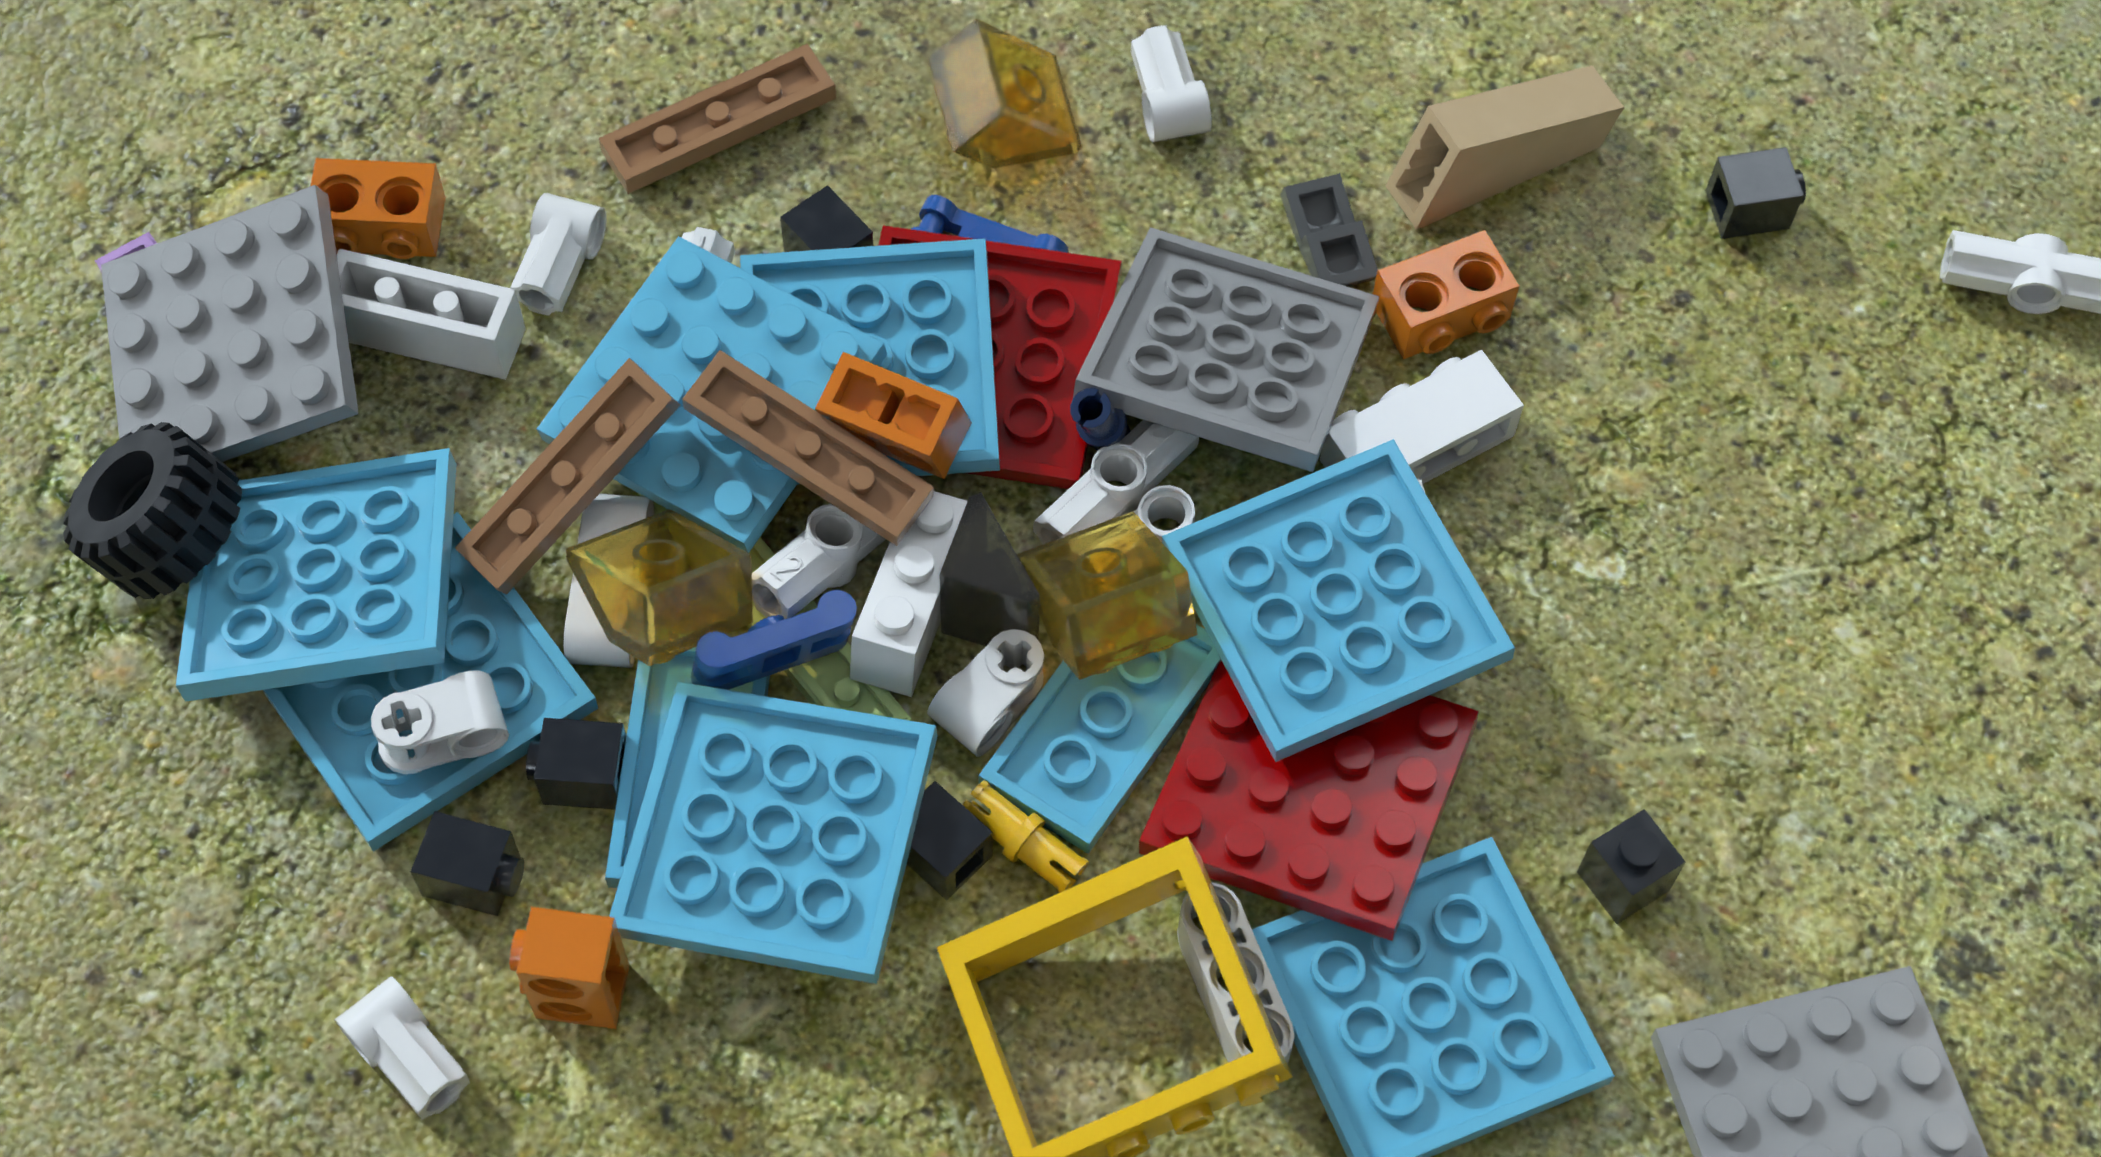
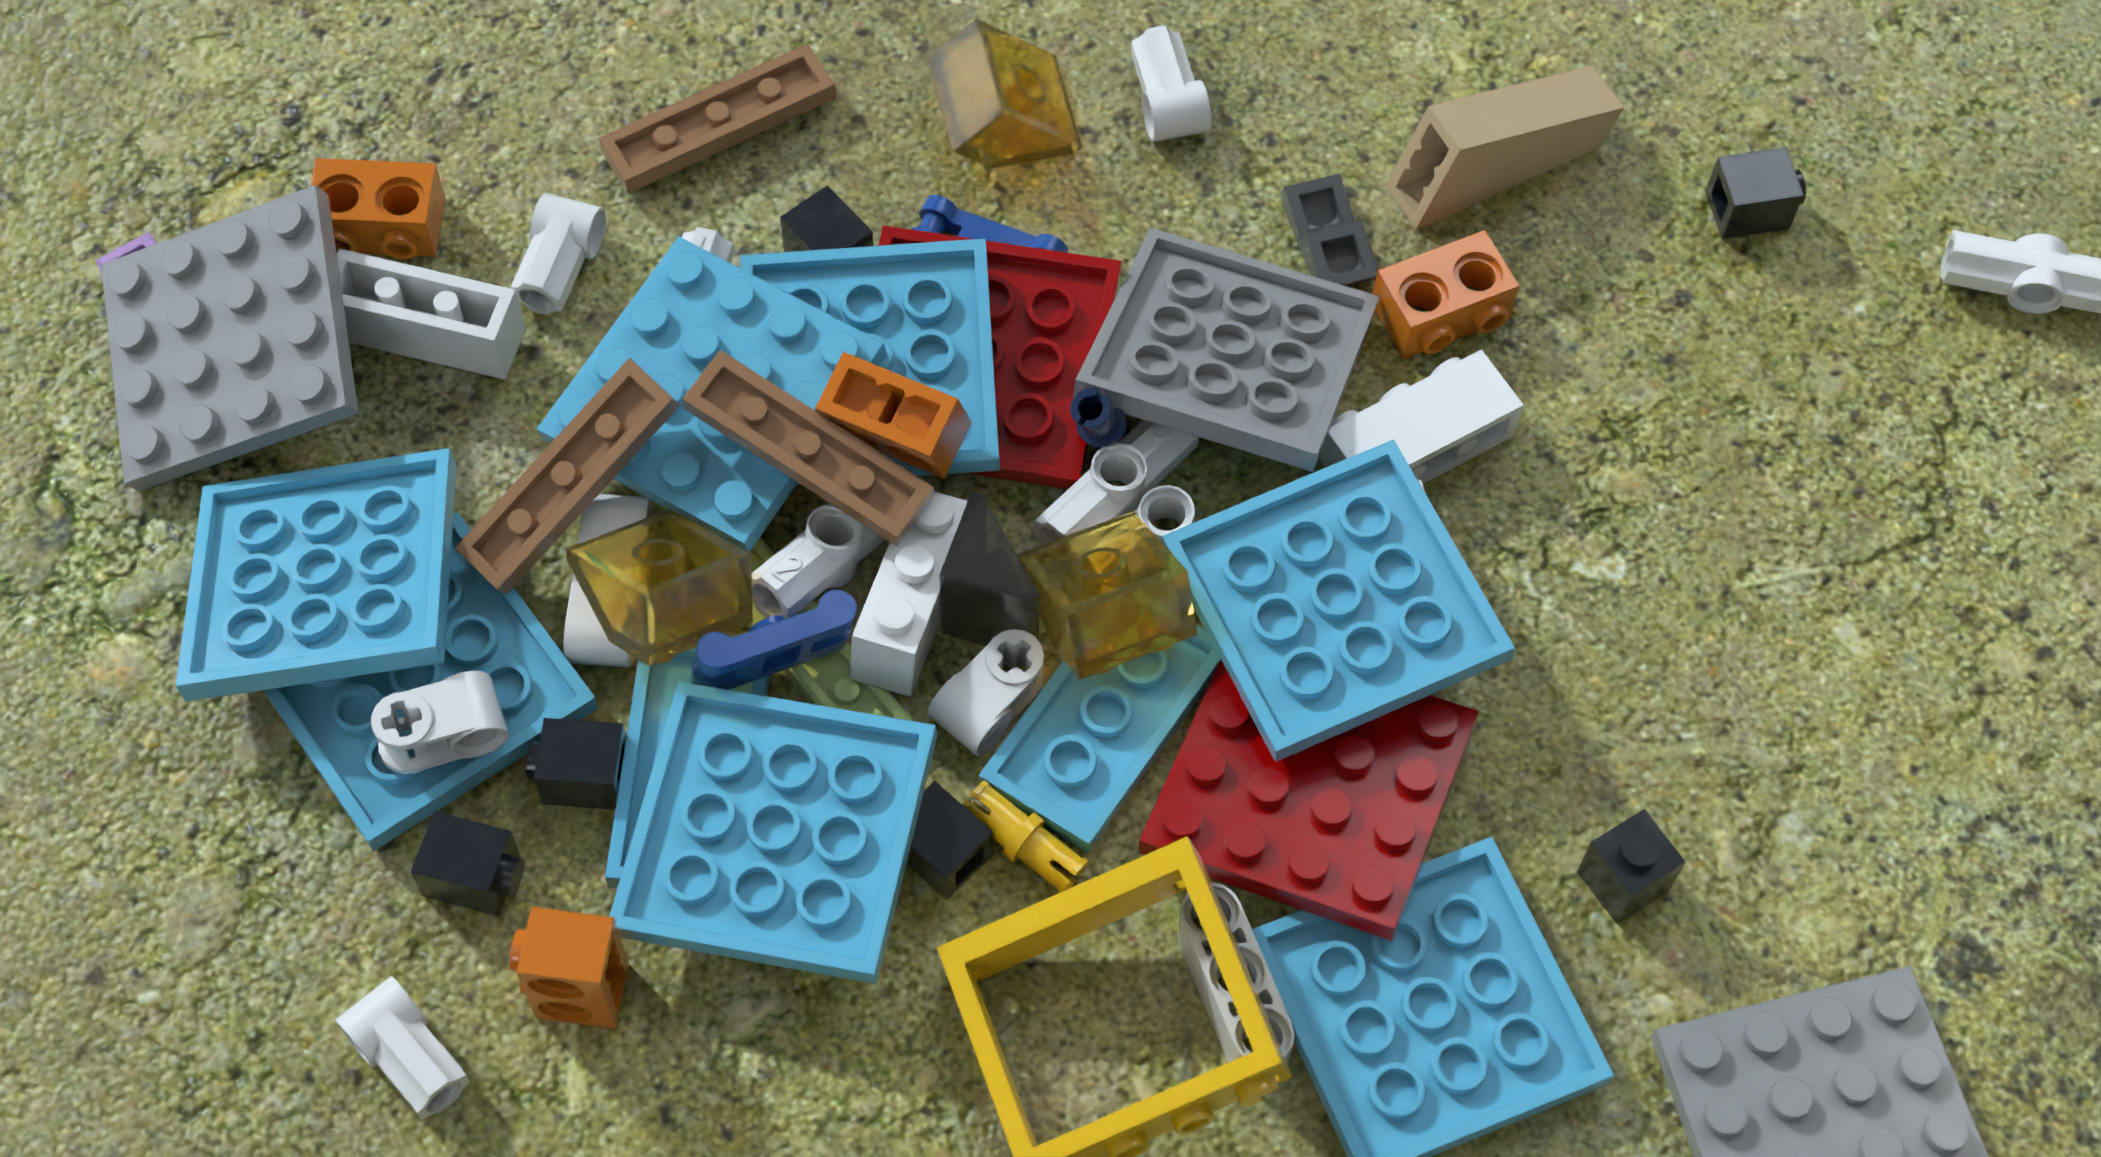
(152, 511): black tyre -> none

